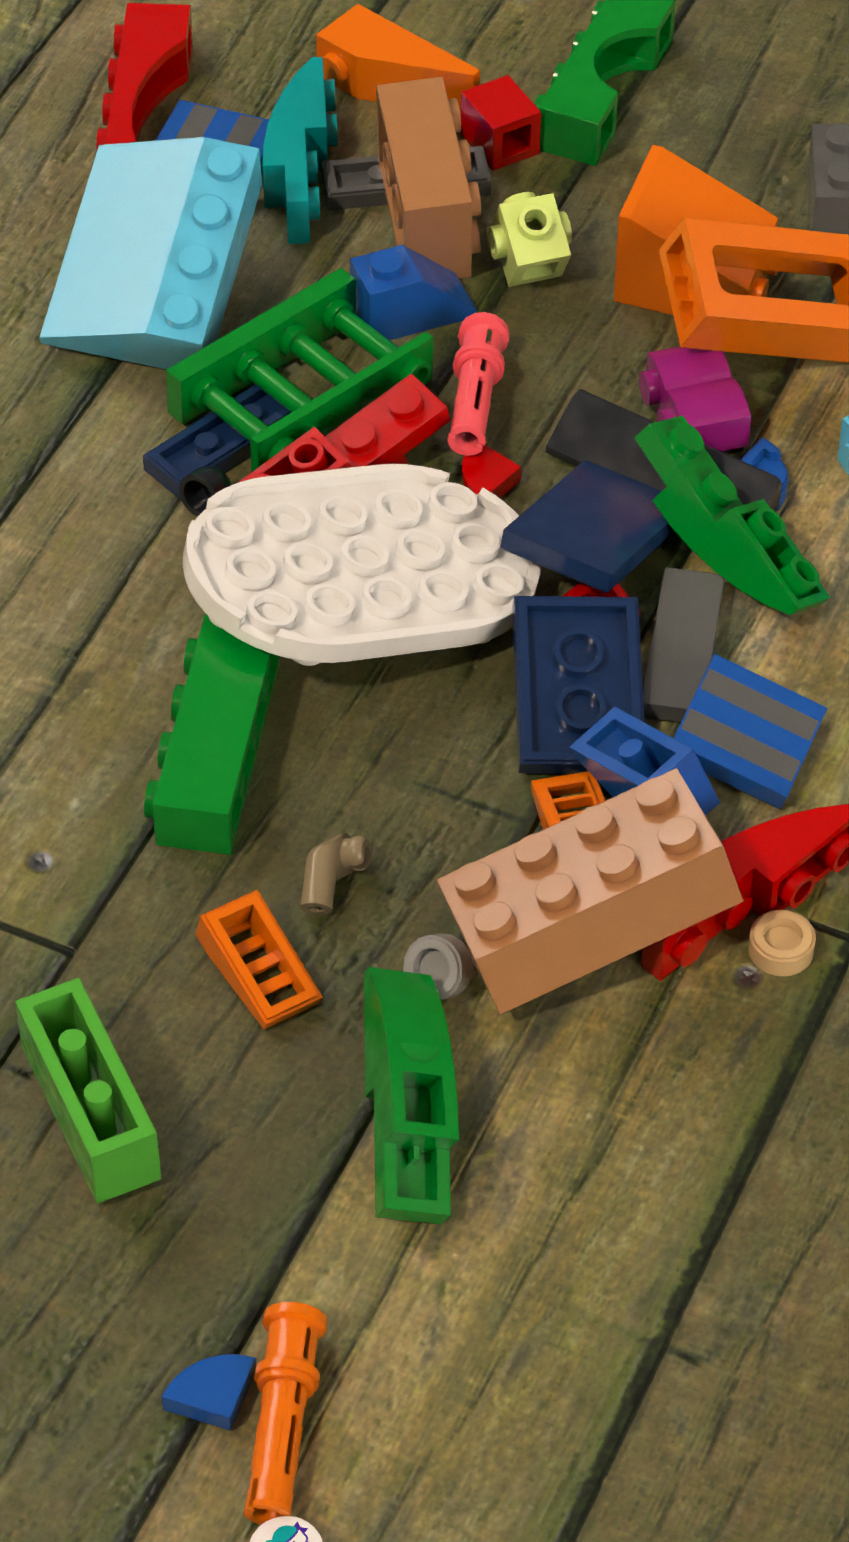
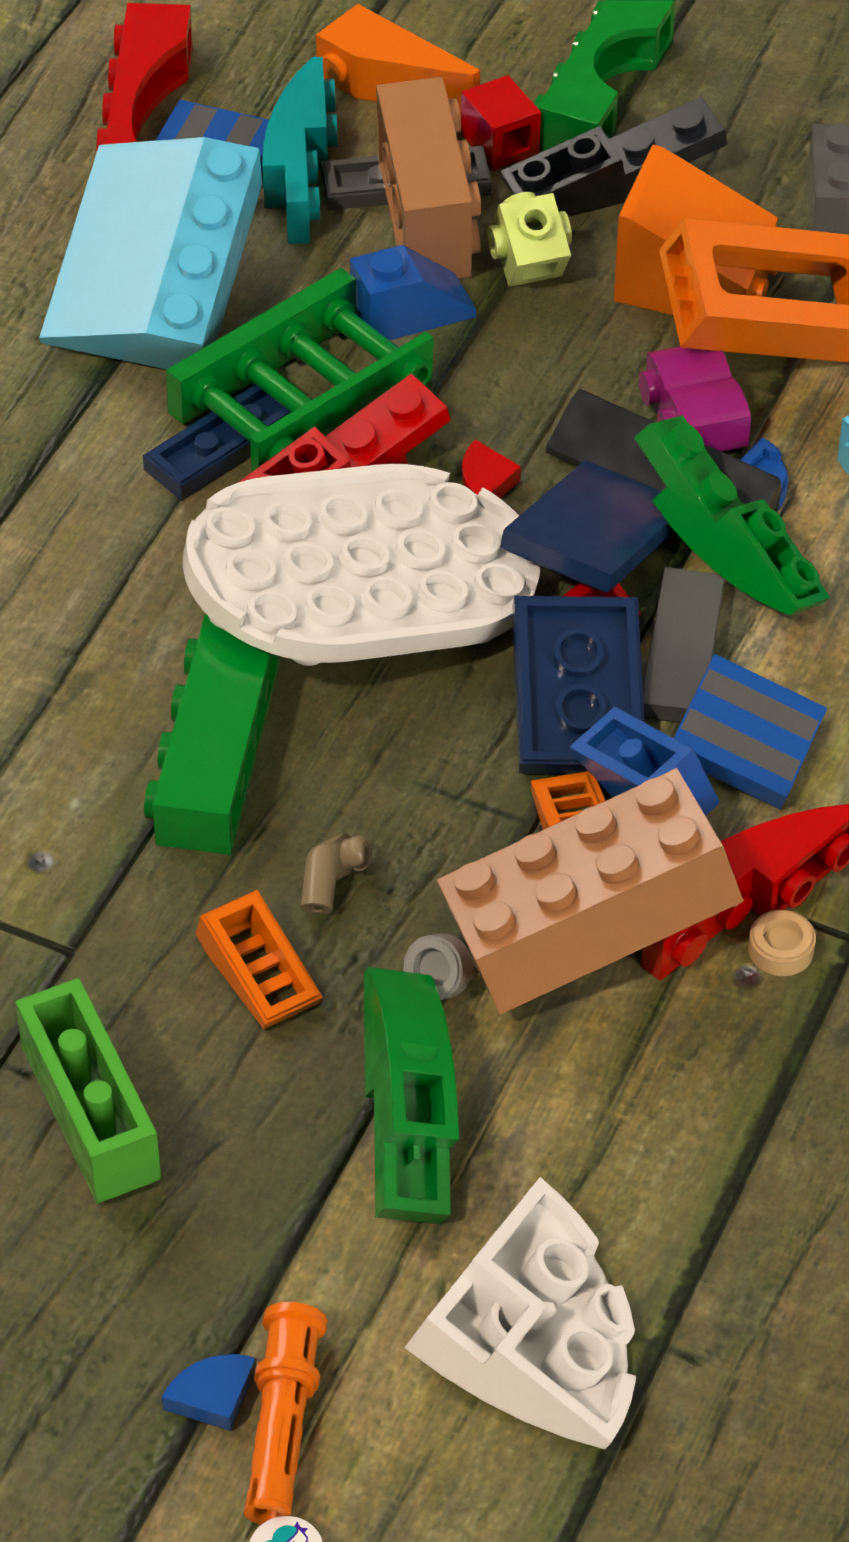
(200, 486): black hinge -> none
(478, 369): coral pin -> none
(537, 1325): none -> white brick
(601, 171): none -> black slope

